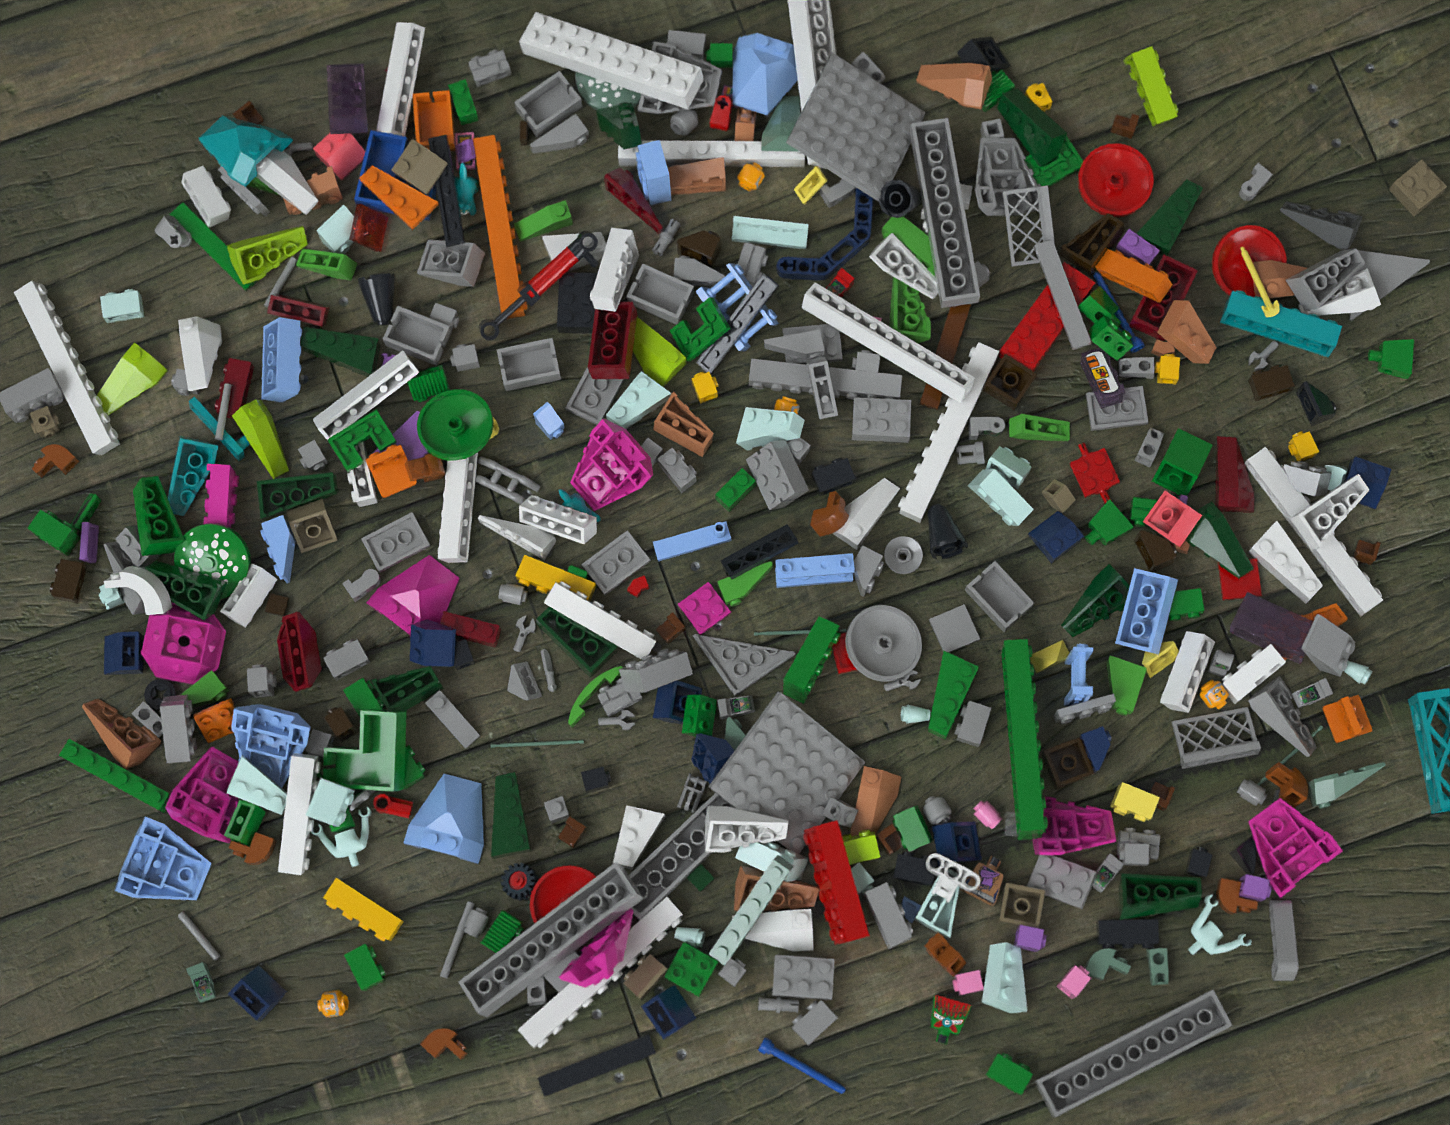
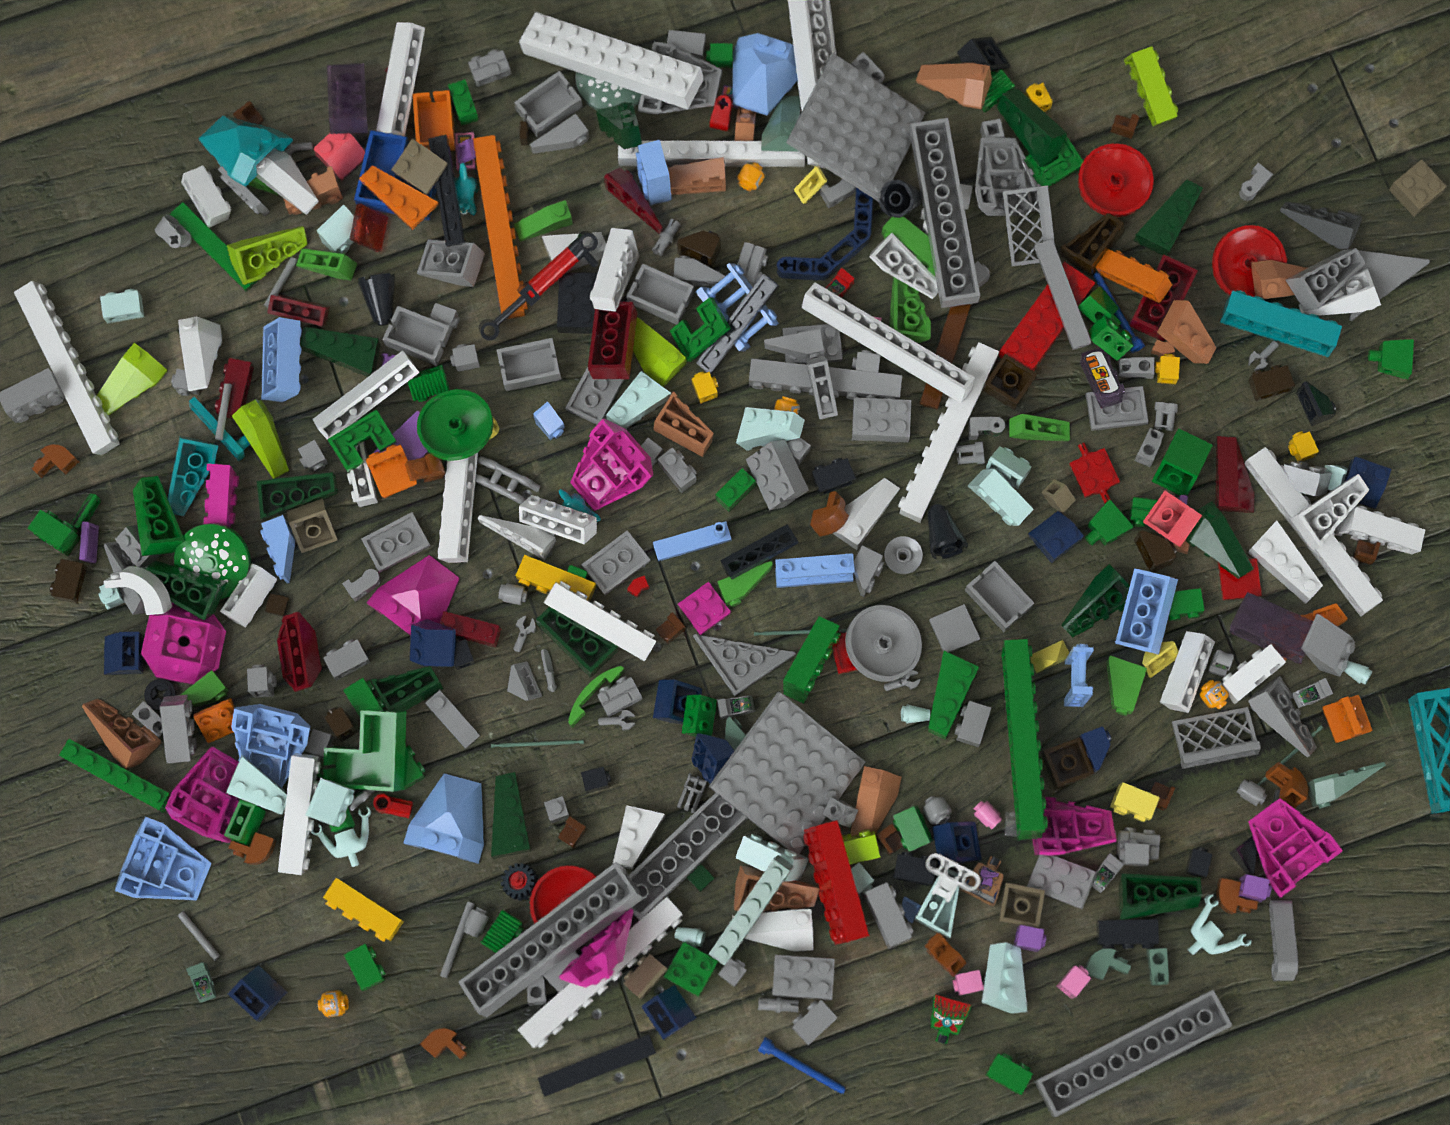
(45, 422): dark tan brick -> none
(655, 670): light grey brick -> none
(684, 121): light grey head -> none
(734, 827): white wedge -> none
(770, 232): light aqua fence -> none
(1084, 709): light grey plate -> none
(1134, 246): medium lavender brick -> none
(1165, 409): none -> light grey piece
(1270, 309): light yellow piece -> none
(1378, 528): none -> white wedge

